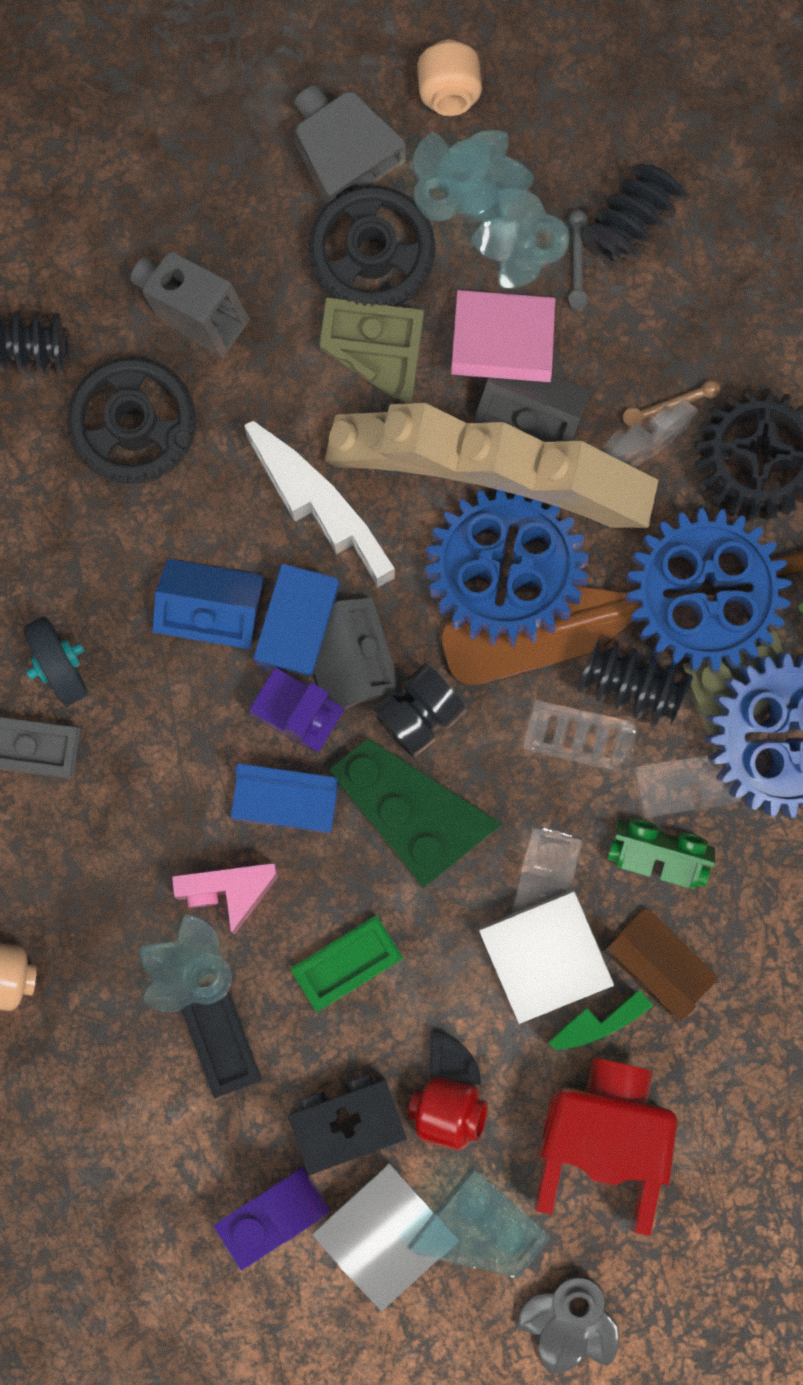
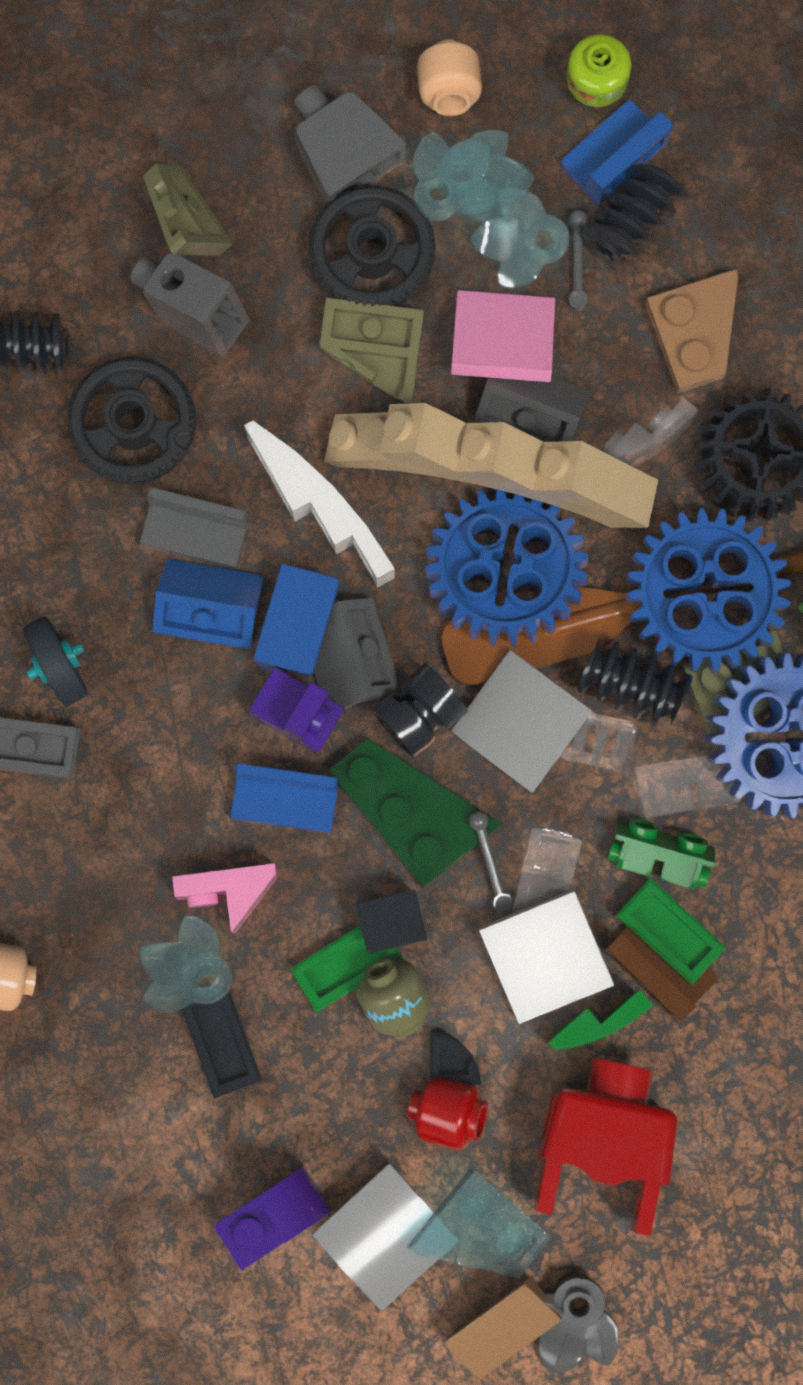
(183, 213): none -> olive wing
(195, 529): none -> dark grey panel
(327, 1148): black brick -> none
(391, 922): none -> black panel
(394, 999): none -> olive head
(500, 900): none -> dark grey hinge
(503, 1328): none -> medium nougat slope
(521, 721): none -> light grey slope
(598, 70): none -> lime head
(614, 150): none -> blue panel
(670, 931): none -> green tile
(695, 329): none -> medium nougat wing
(709, 389): medium nougat hinge -> none

